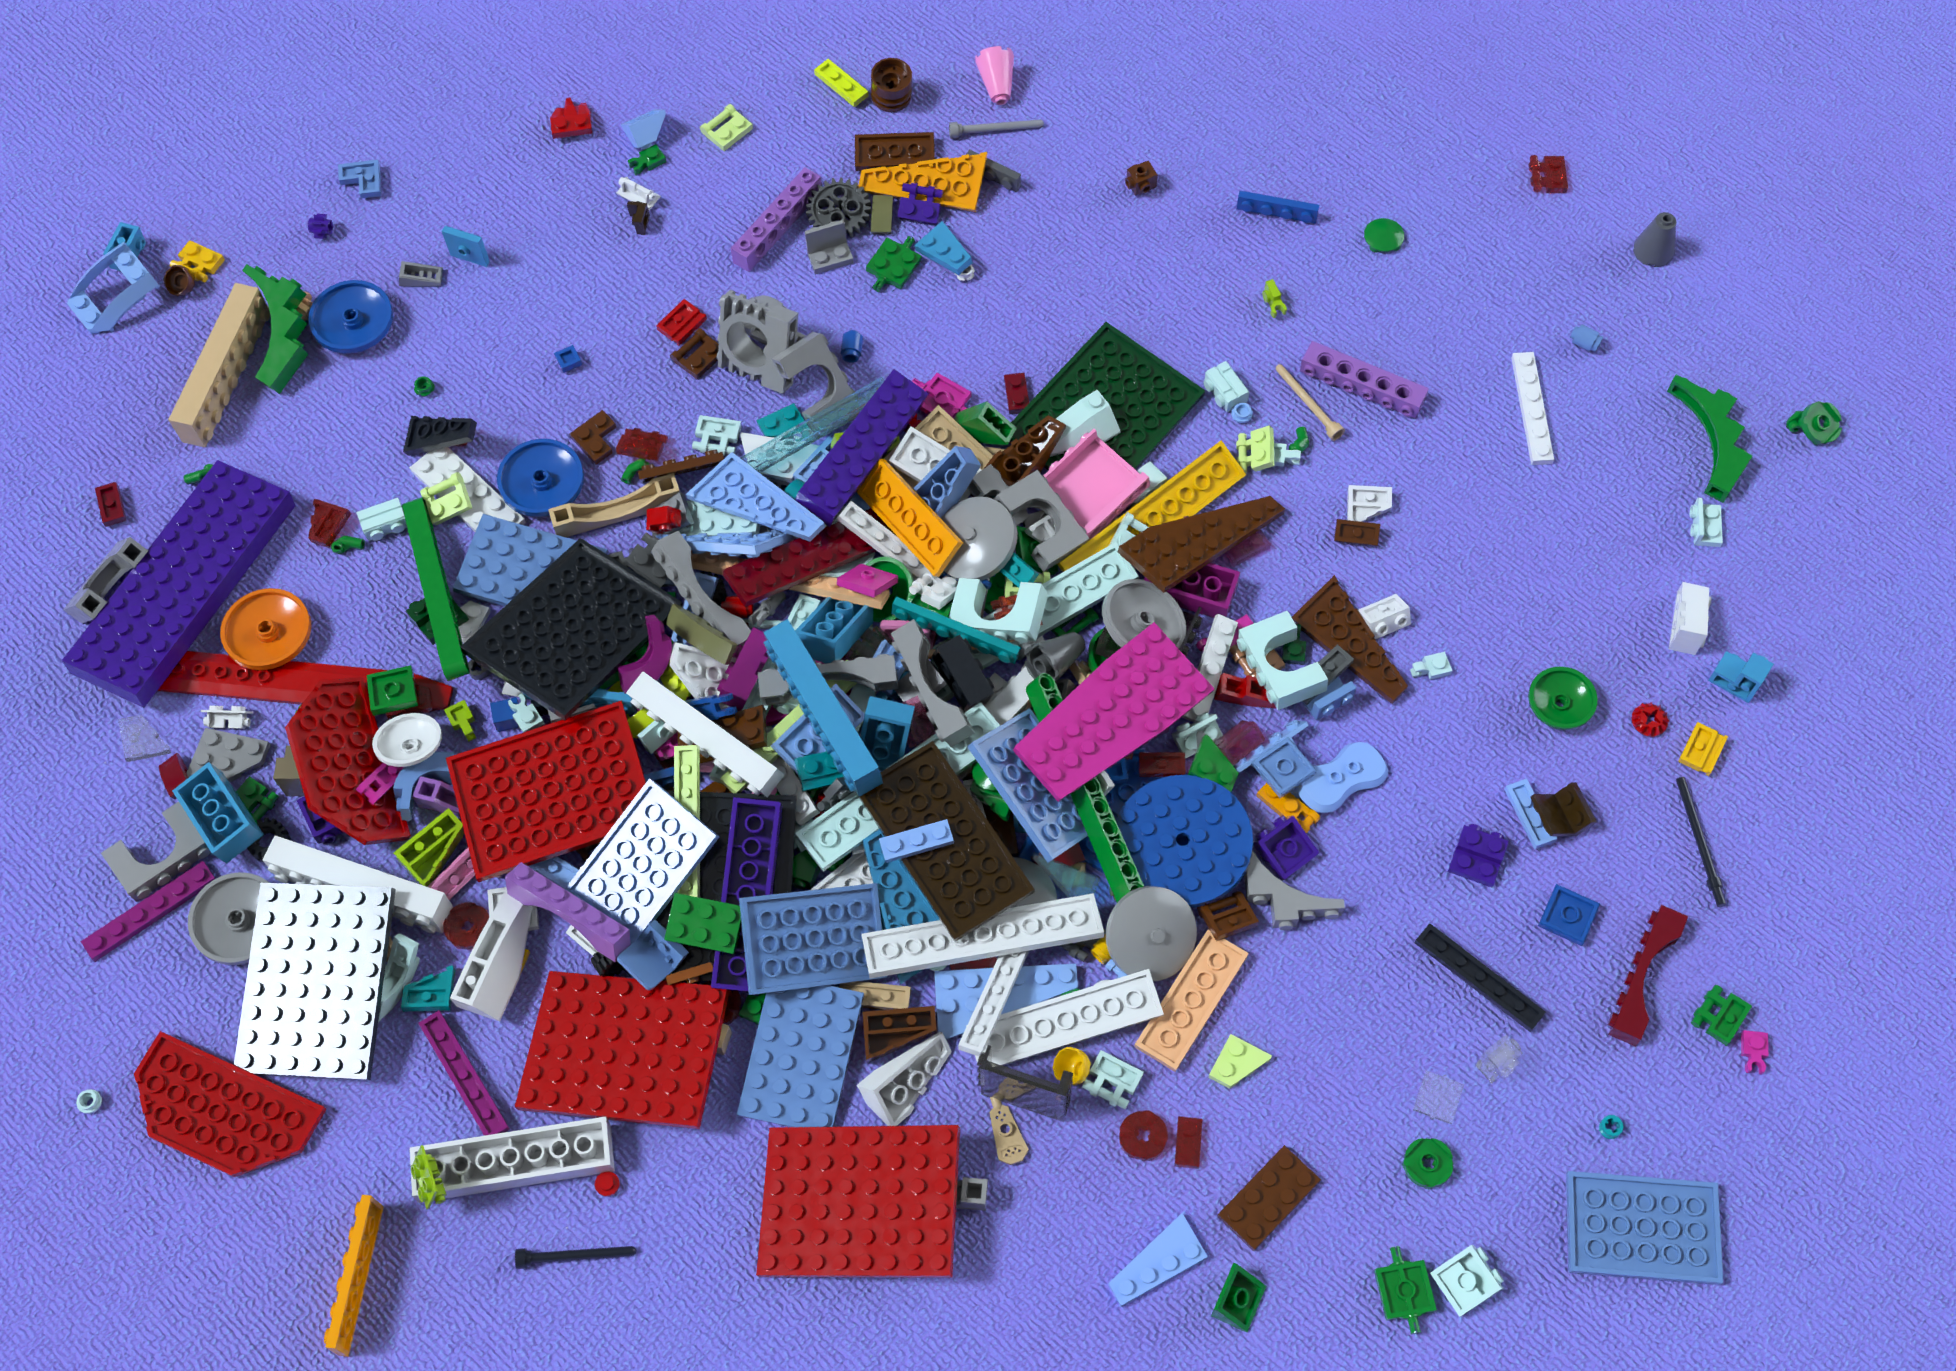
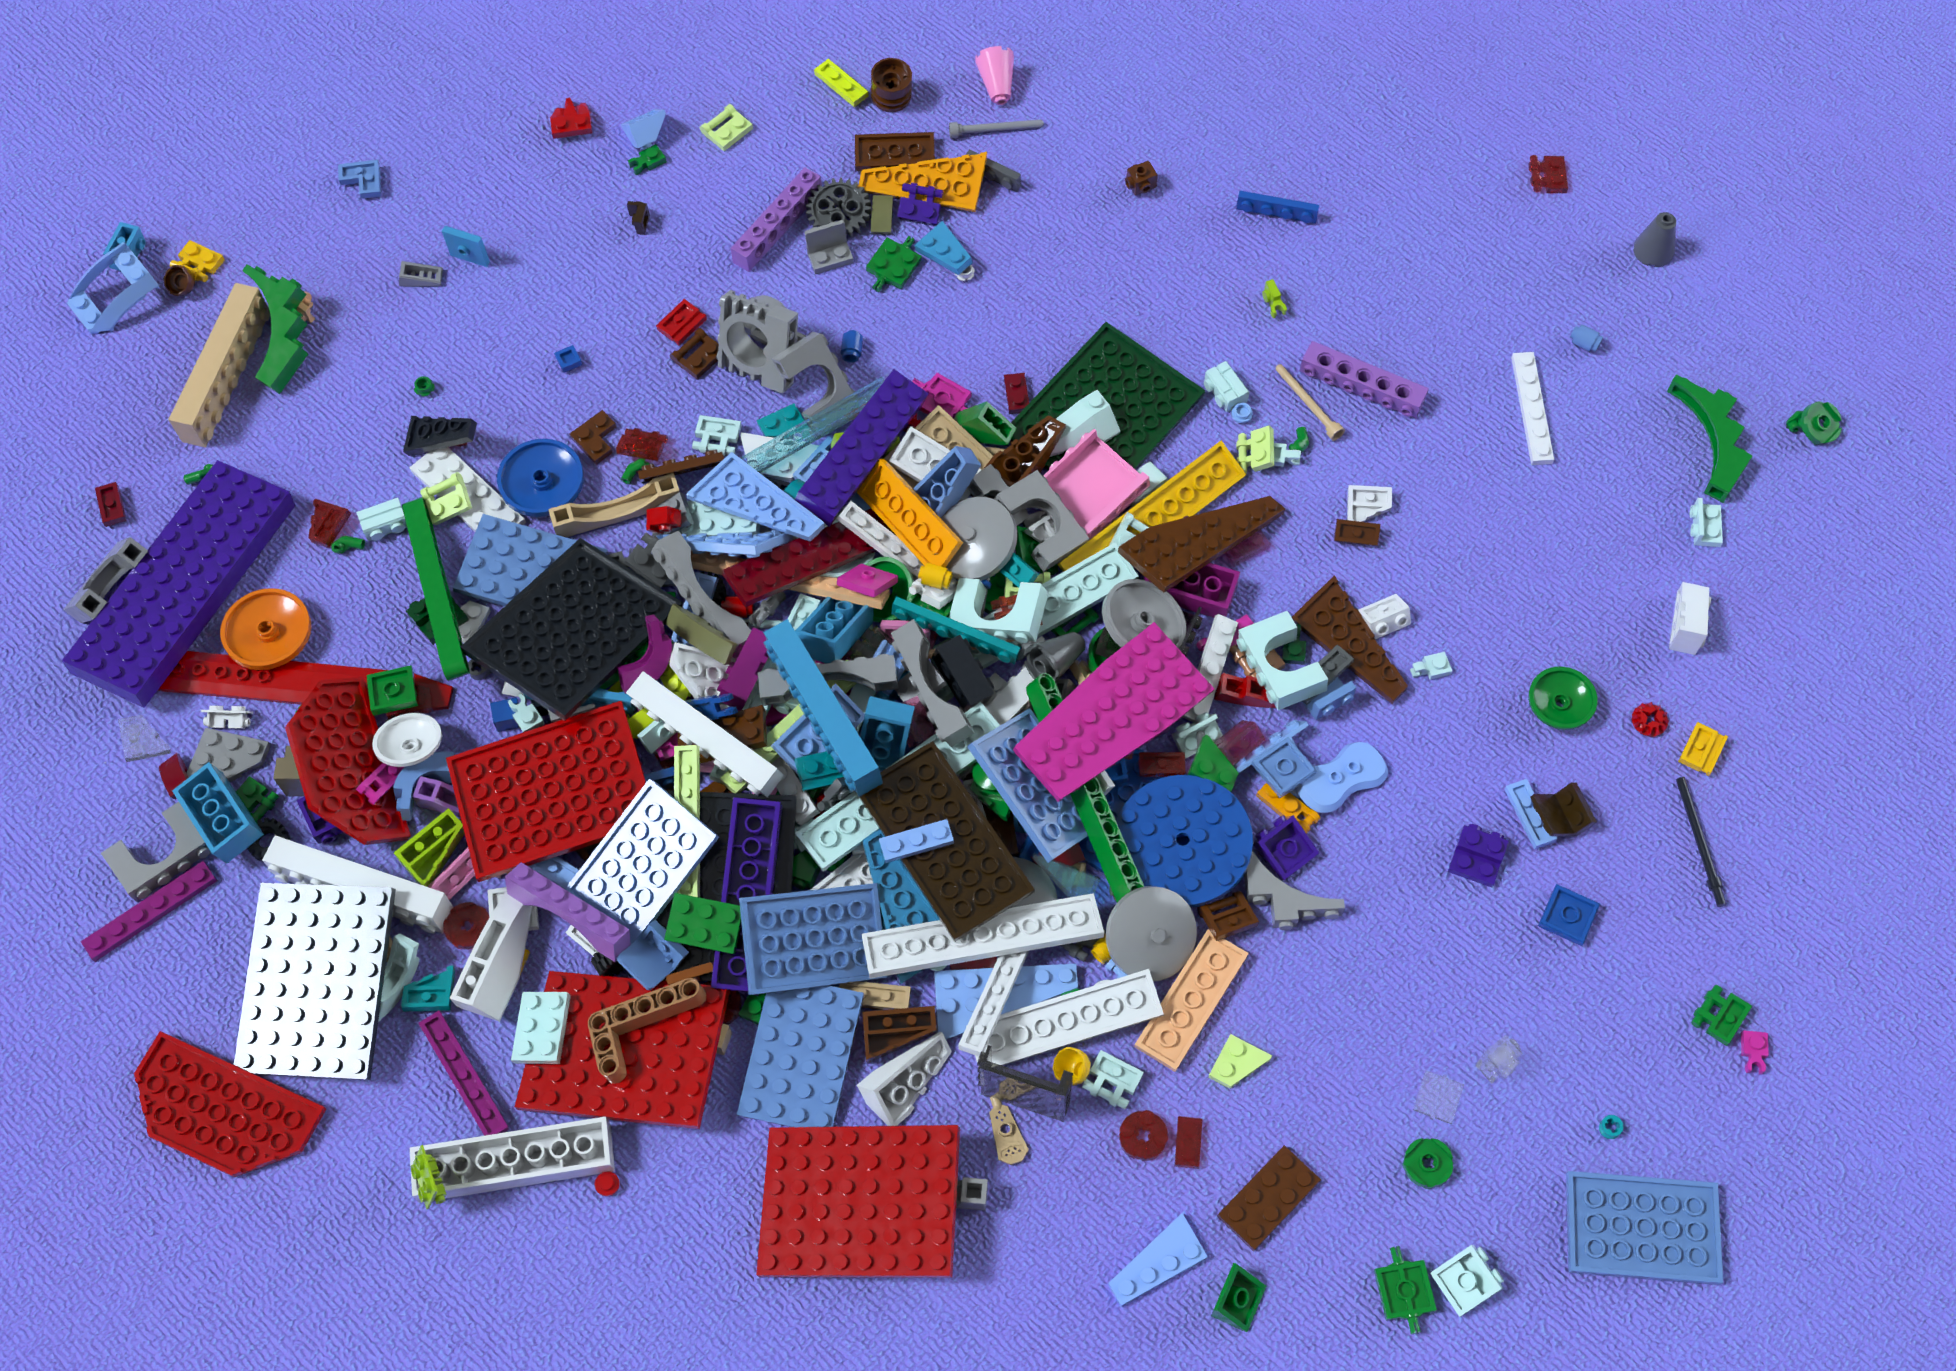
(83, 1098): light aqua plate -> none
(224, 918): light grey dish -> none
(320, 226): dark purple gear -> none
(350, 316): blue dish -> none
(353, 1281): light orange plate -> none
(461, 717): lime plate -> none
(525, 1258): black piece -> none
(540, 1028): none -> light aqua plate
(636, 192): white hinge -> none
(636, 1019): none -> medium nougat beam
(935, 576): none -> yellow brick
(1384, 235): green dish -> none
(1480, 977): black plate -> none
(1631, 1016): dark red arch -> none
(1741, 677): dark azure brick -> none

